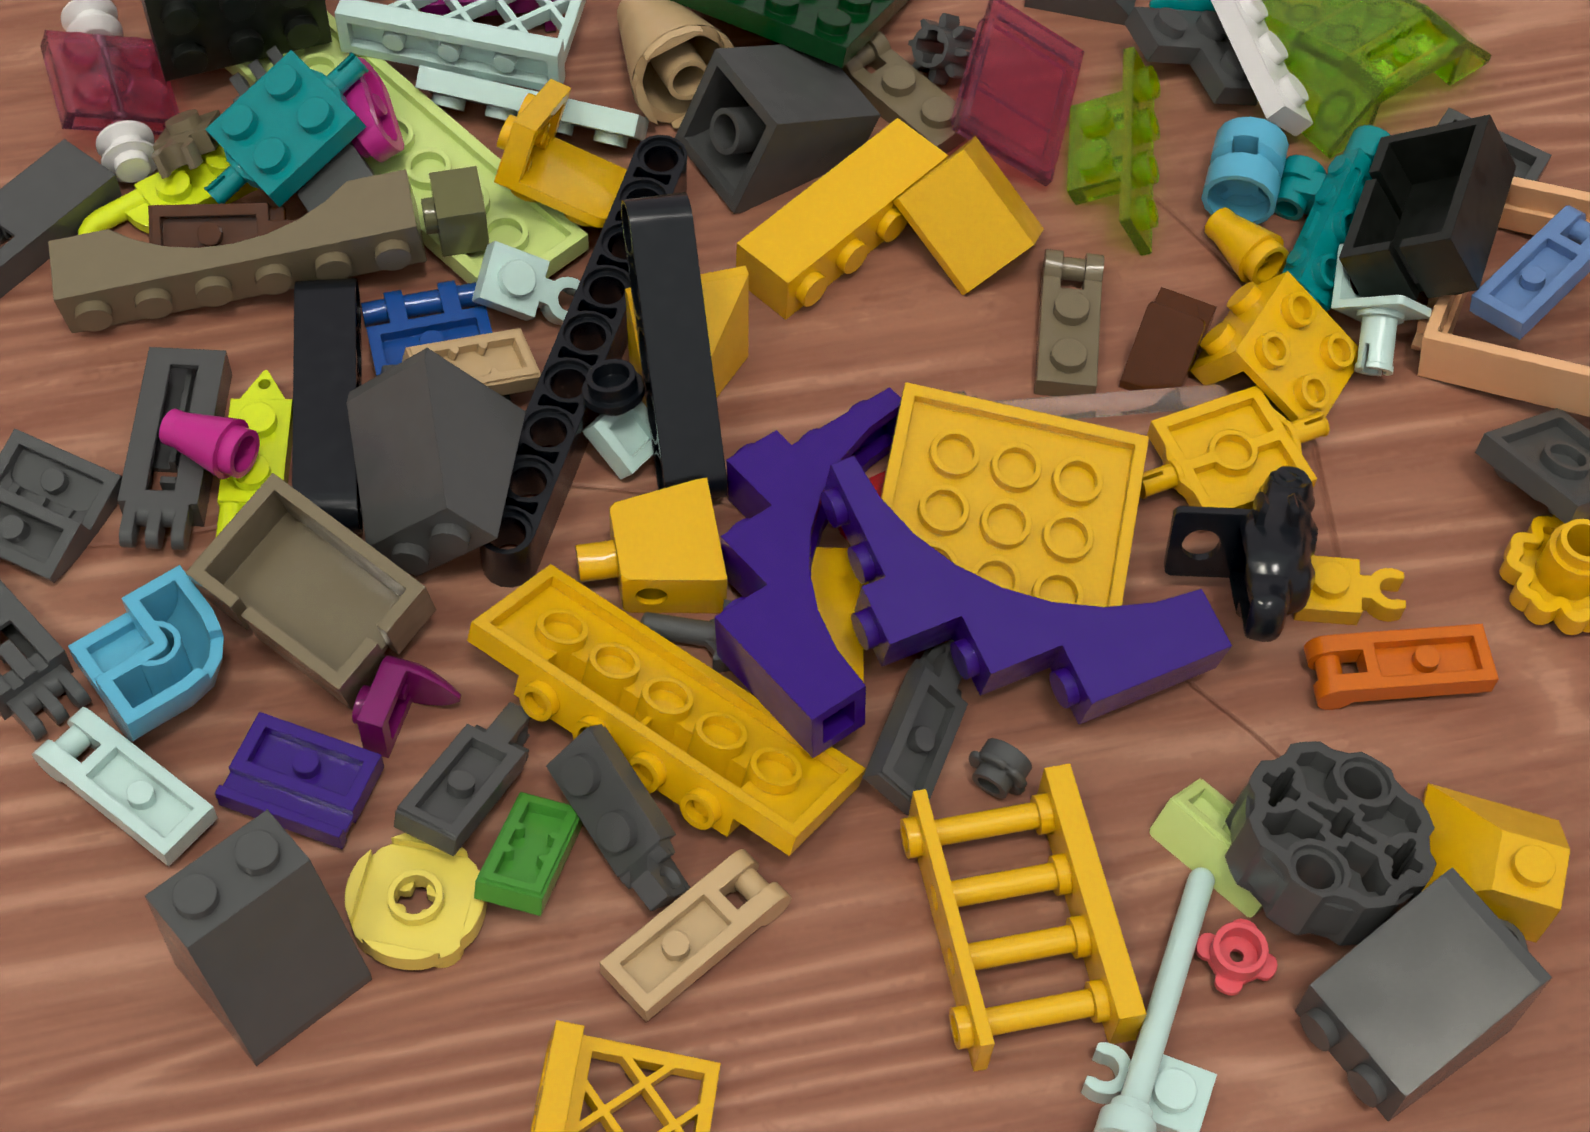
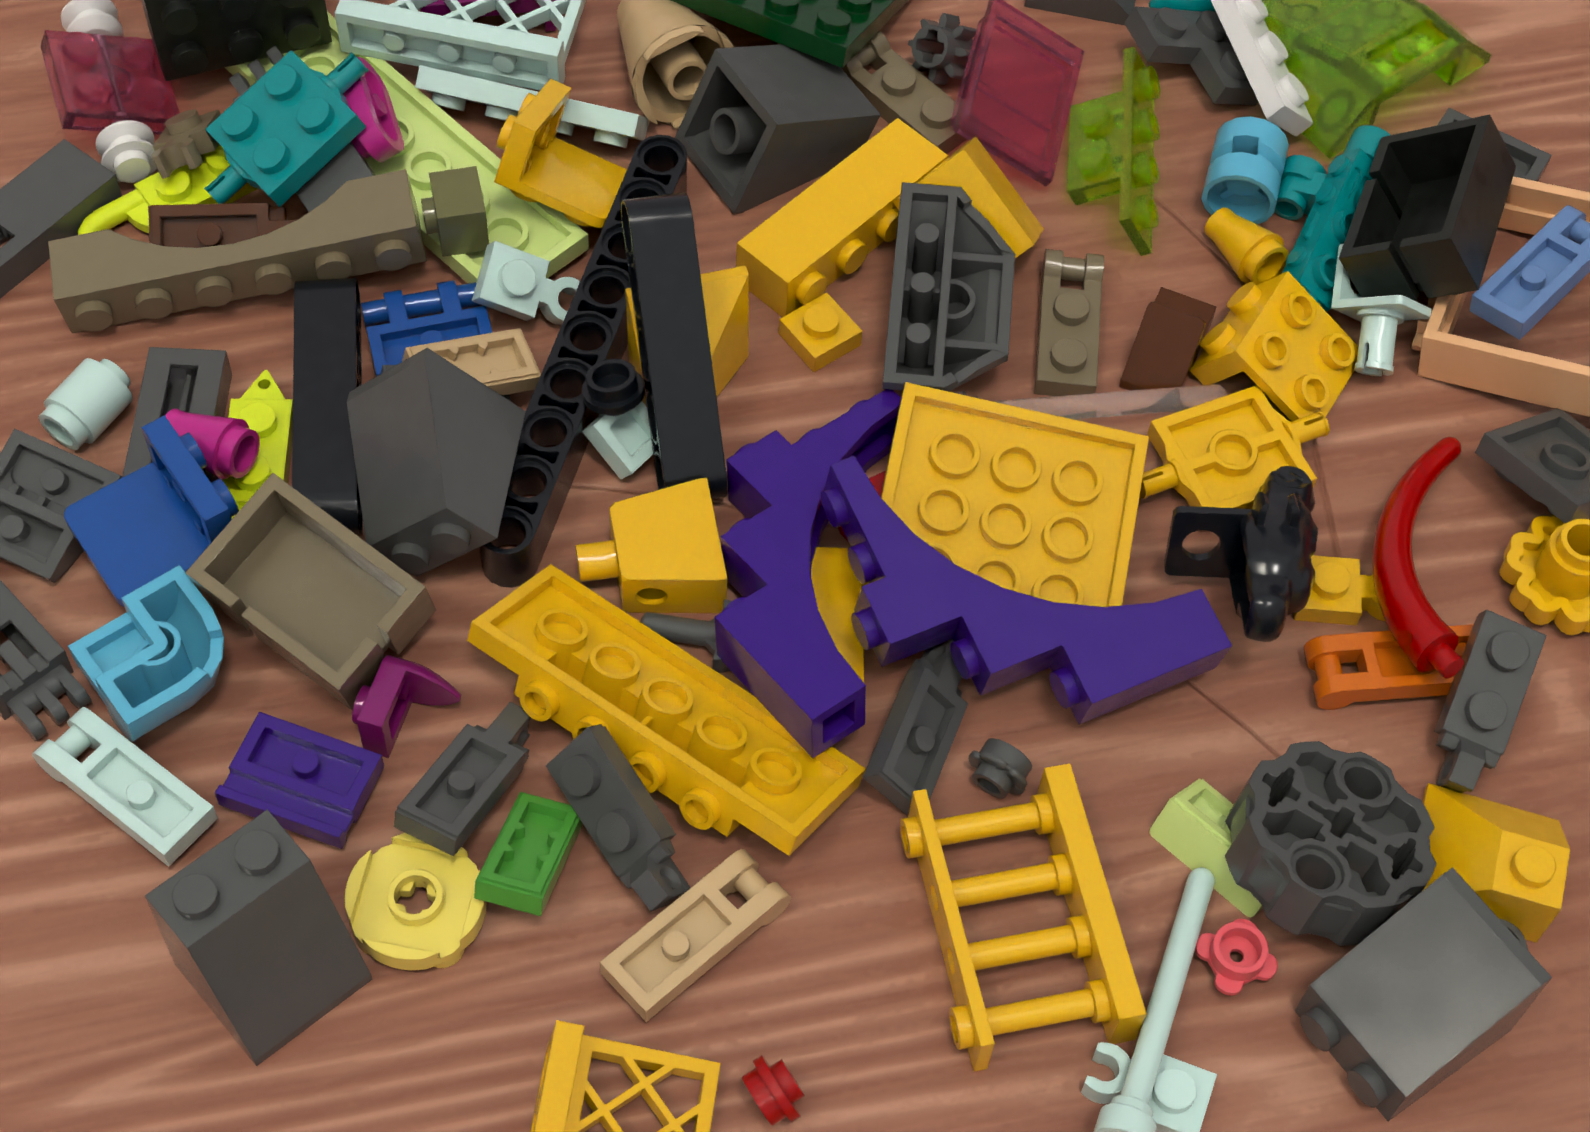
(86, 403): none -> light aqua brick
(153, 515): none -> blue bracket
(774, 1090): none -> red plate
(820, 332): none -> yellow plate
(946, 291): none -> dark grey wedge
(1405, 607): none -> red animal
(1485, 698): none -> dark grey hinge

